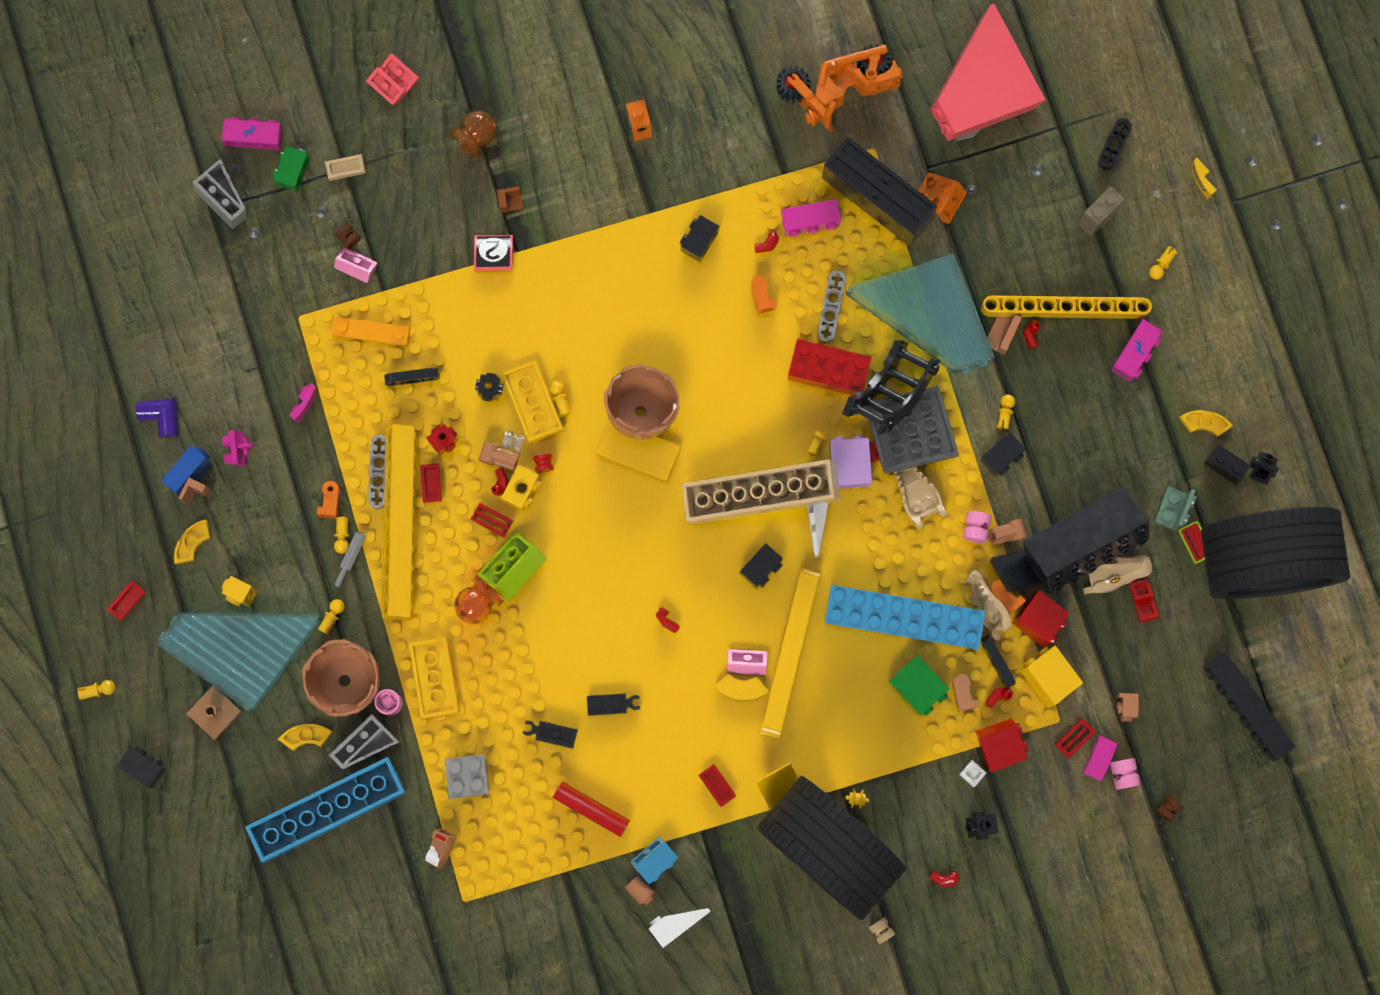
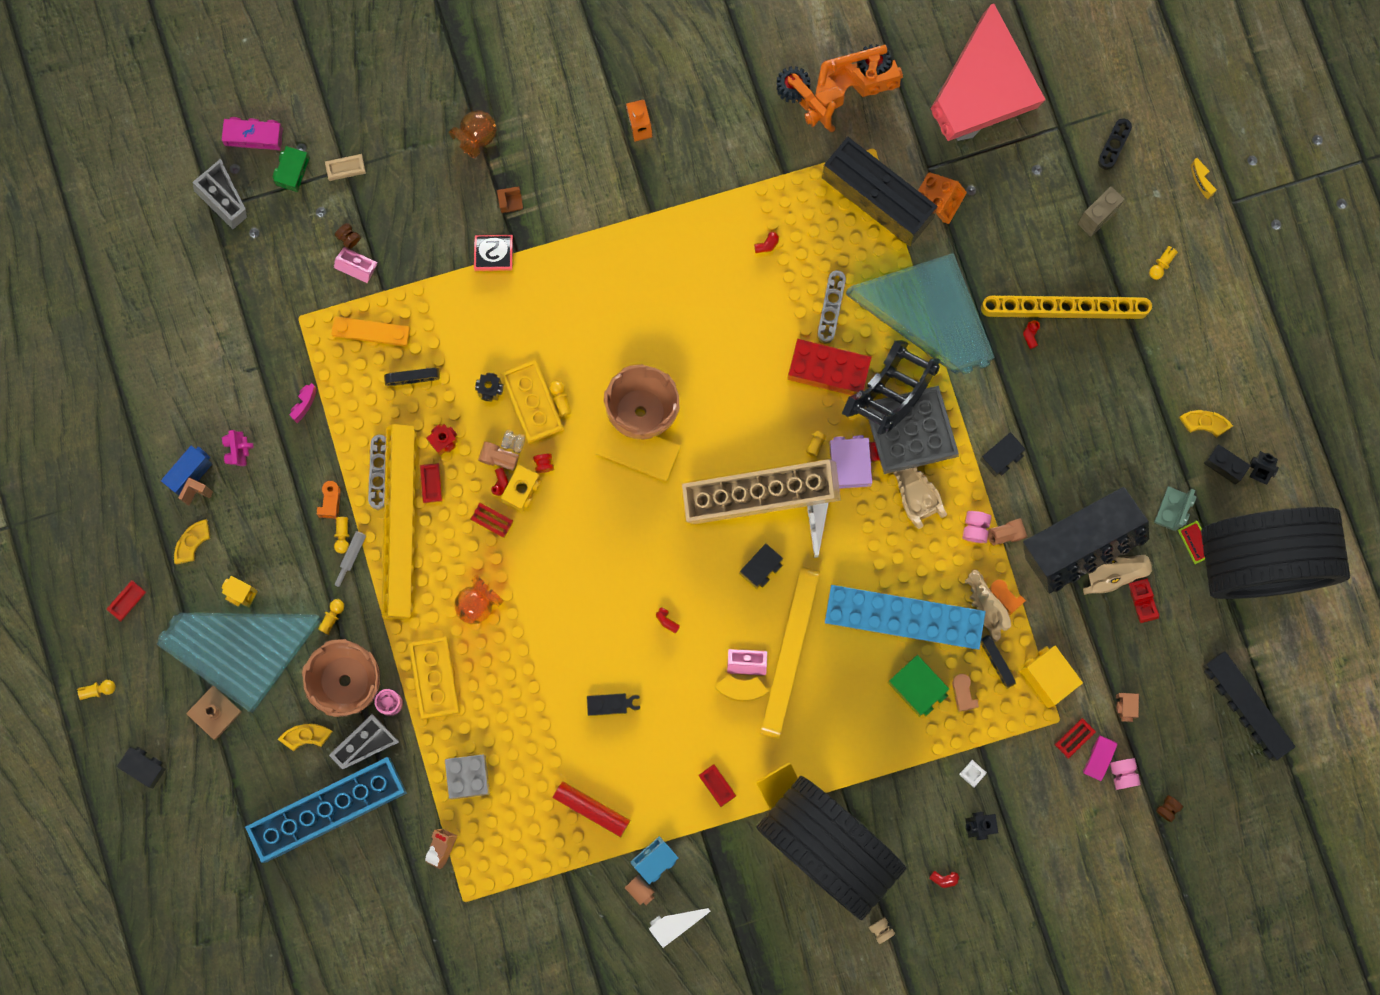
(162, 410): dark purple brick -> none
(393, 79): coral slope -> none
(512, 566): lime slope -> none
(553, 734): black plate -> none
(699, 238): black brick -> none
(761, 298): orange leg -> none
(810, 218): dark pink brick -> none
(857, 798): yellow wheel -> none
(999, 694): red arm -> none
(1002, 744): red brick -> none
(1003, 332): nougat panel -> none
(1007, 403): yellow pin -> none
(1014, 571): black tile -> none
(1041, 618): red brick -> none
(1137, 351): dark pink brick -> none

